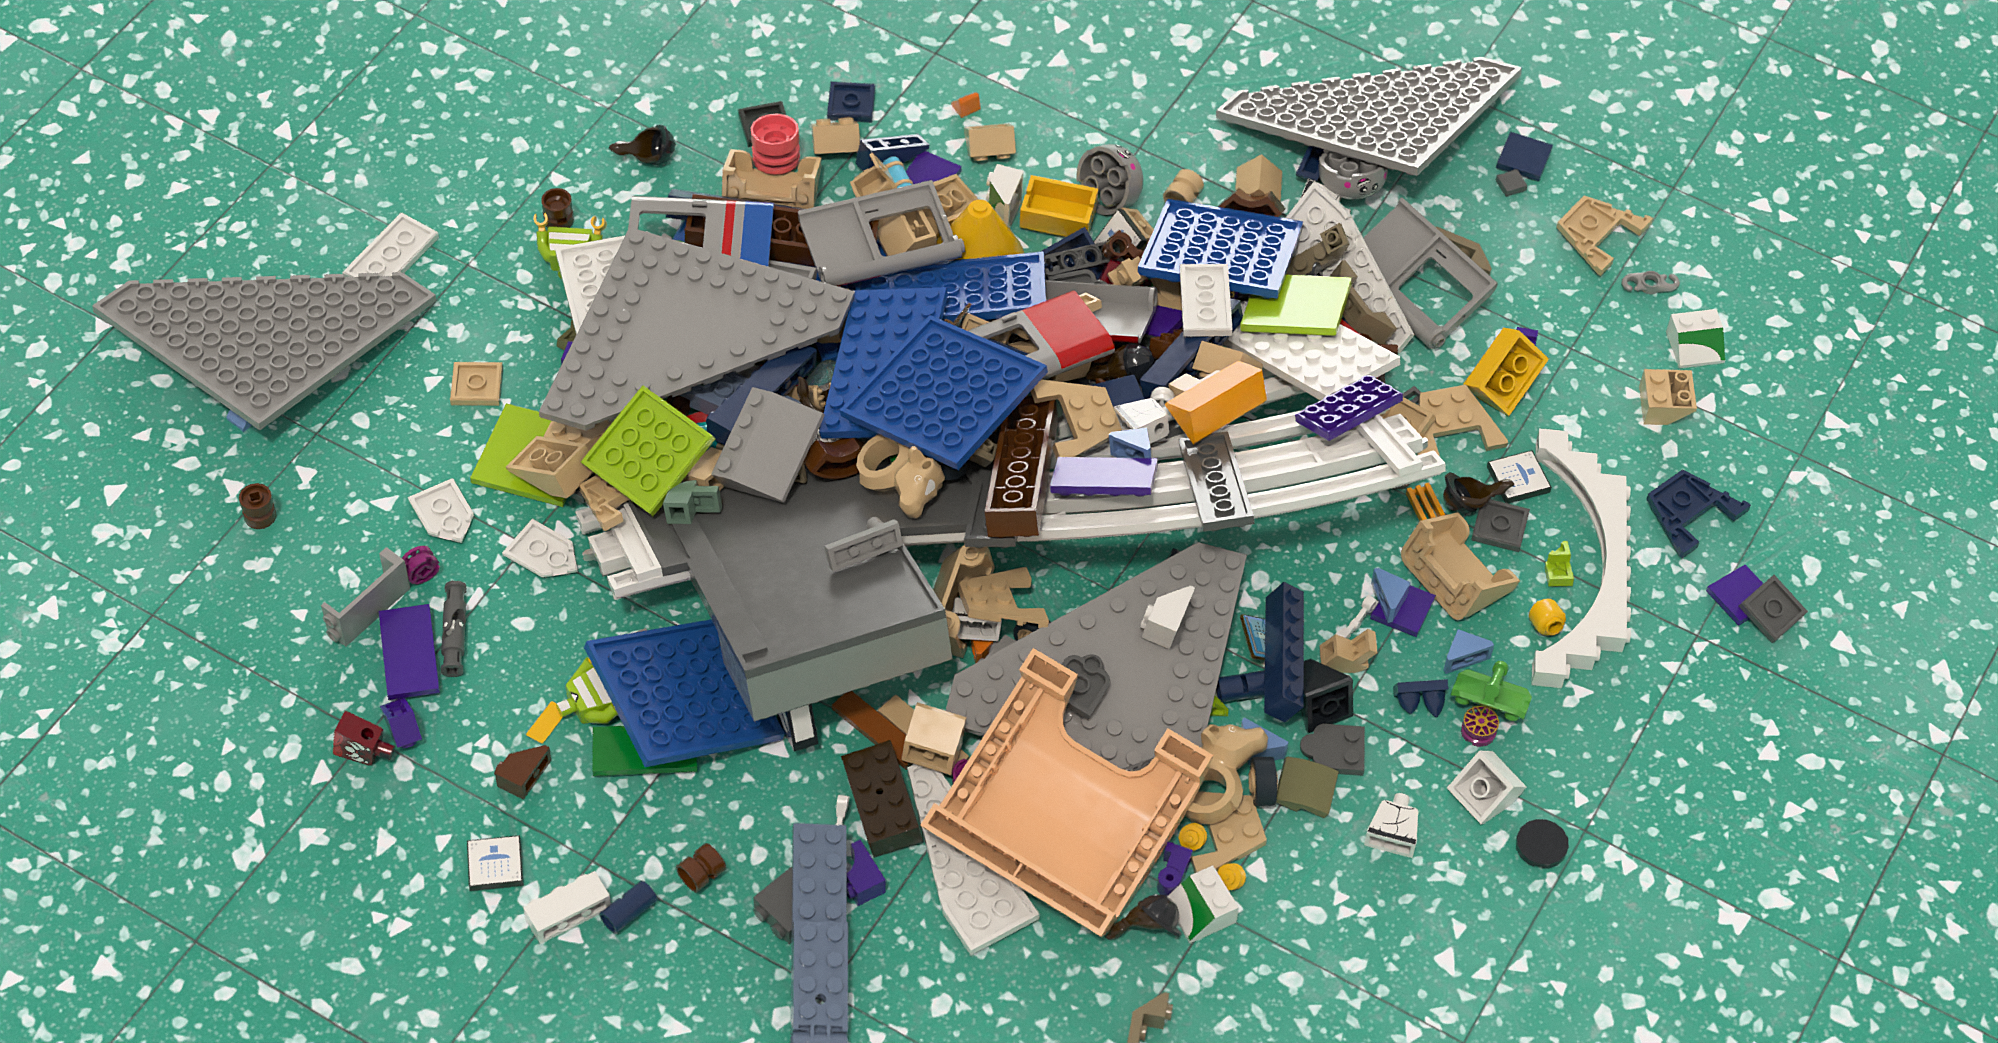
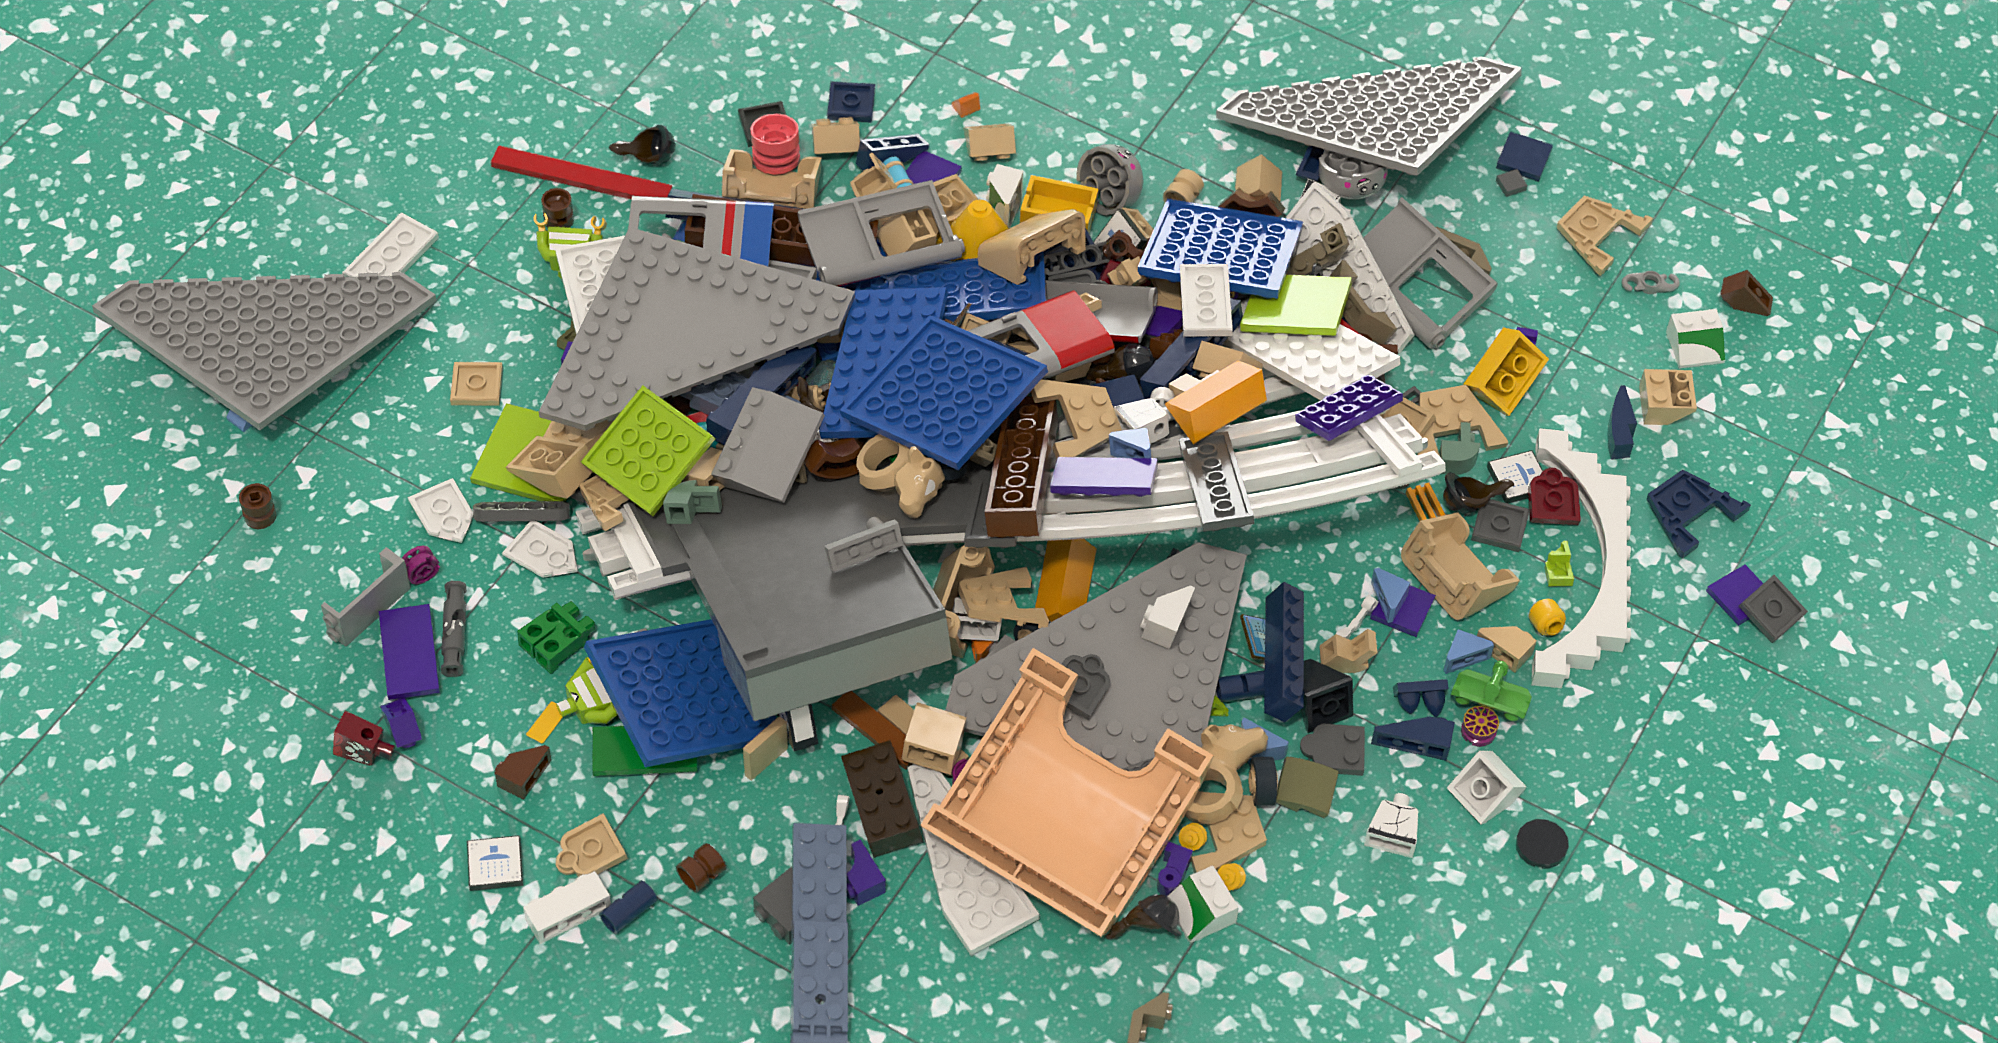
(521, 511): none -> dark grey beam
(555, 635): none -> green hips
(576, 174): none -> red tile
(590, 848): none -> tan plate
(765, 748): none -> tan tile
(1014, 249): none -> tan windscreen
(1065, 576): none -> light orange slope
(1418, 736): none -> dark blue slope
(1462, 454): none -> sand green brick
(1510, 645): none -> tan slope
(1554, 498): none -> dark red plate
(1621, 426): none -> dark blue slope
(1746, 294): none -> reddish brown slope

